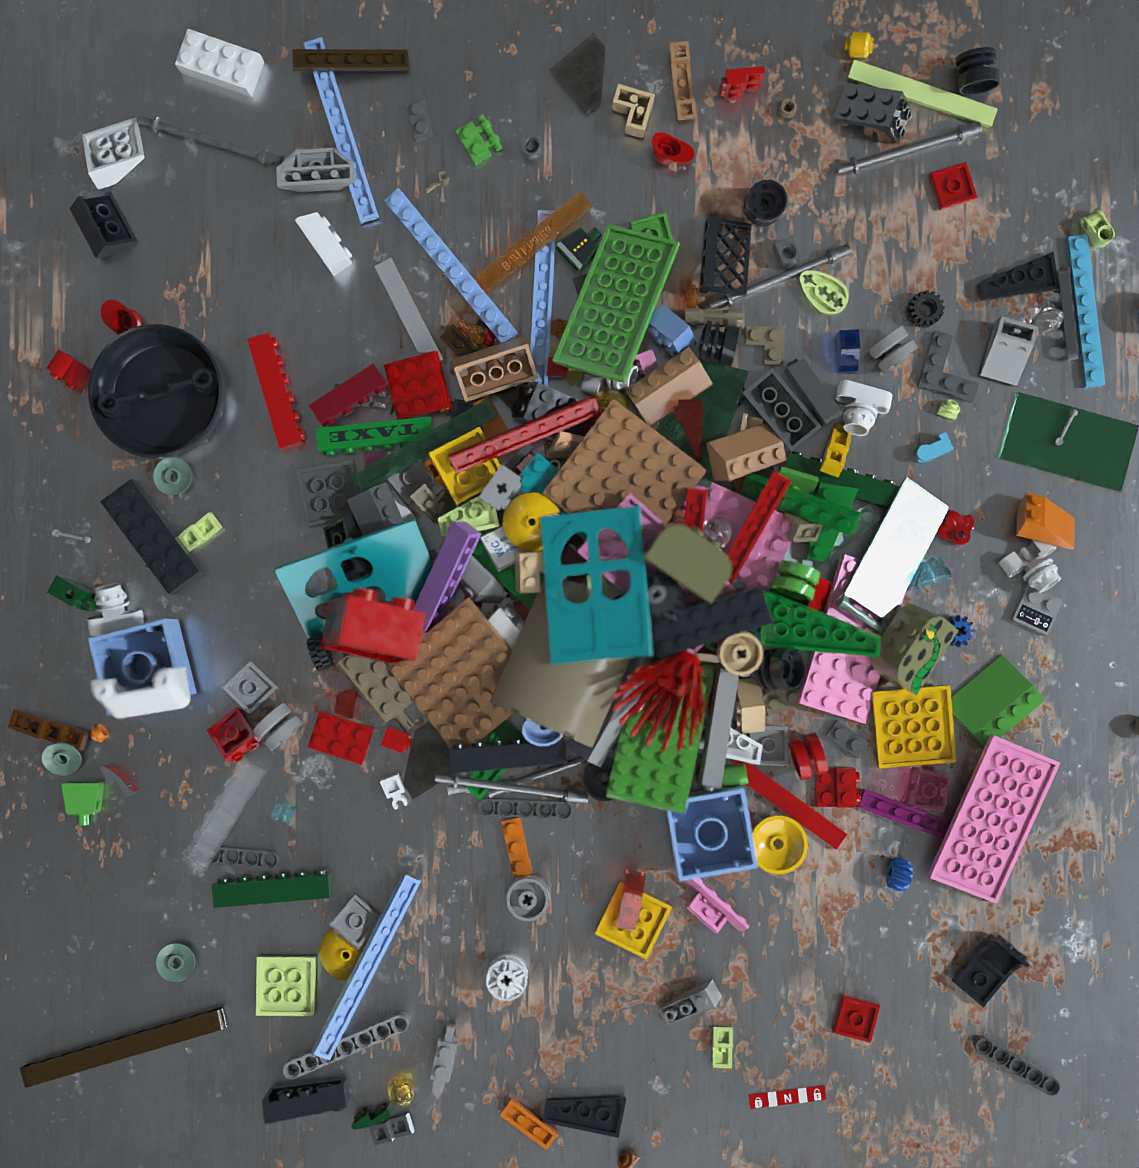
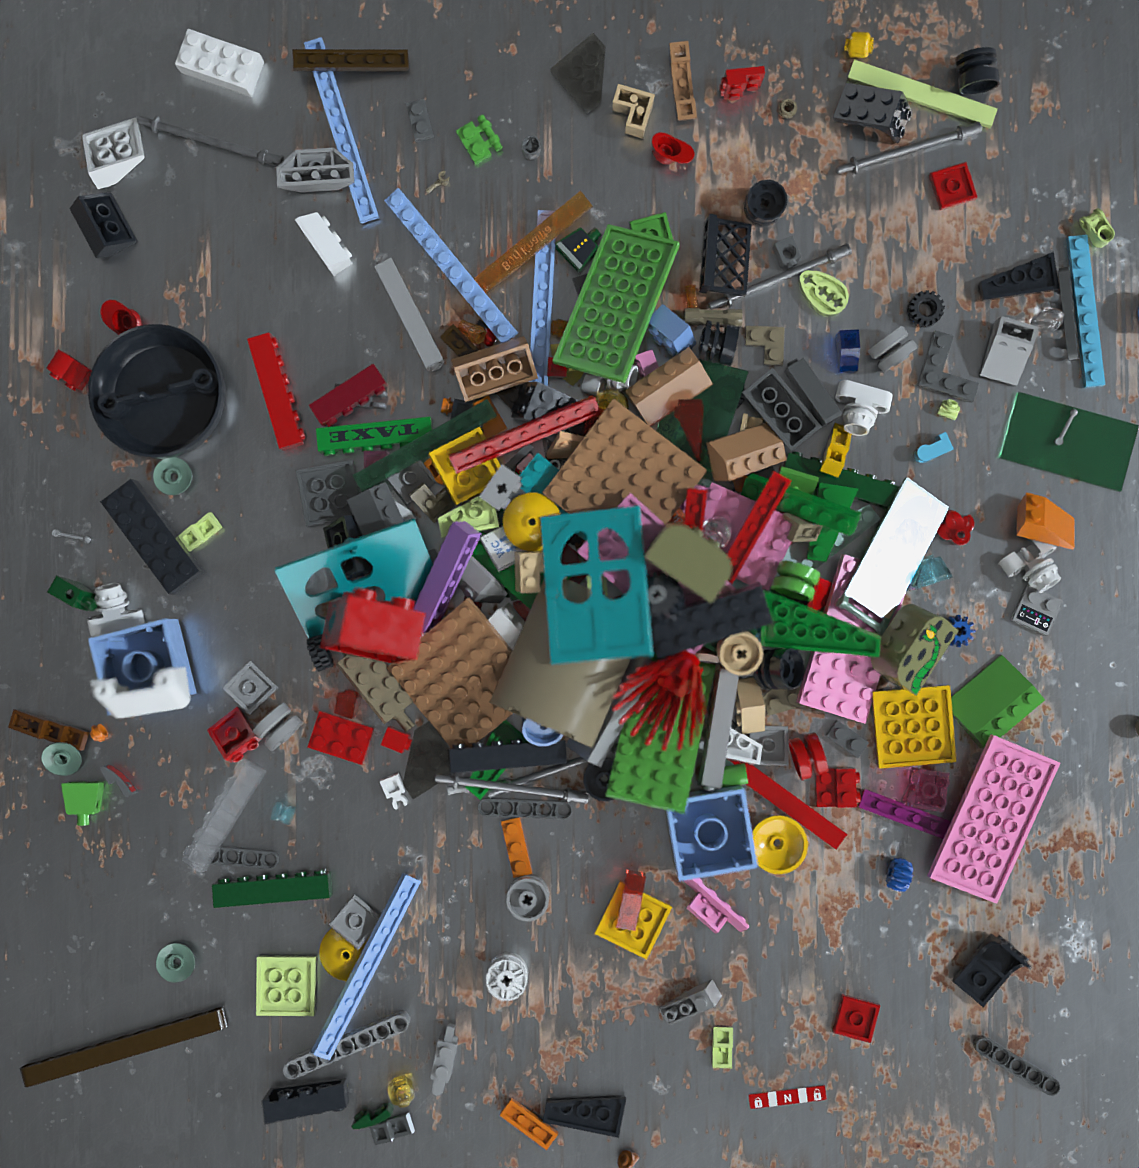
(417, 385): red plate -> none

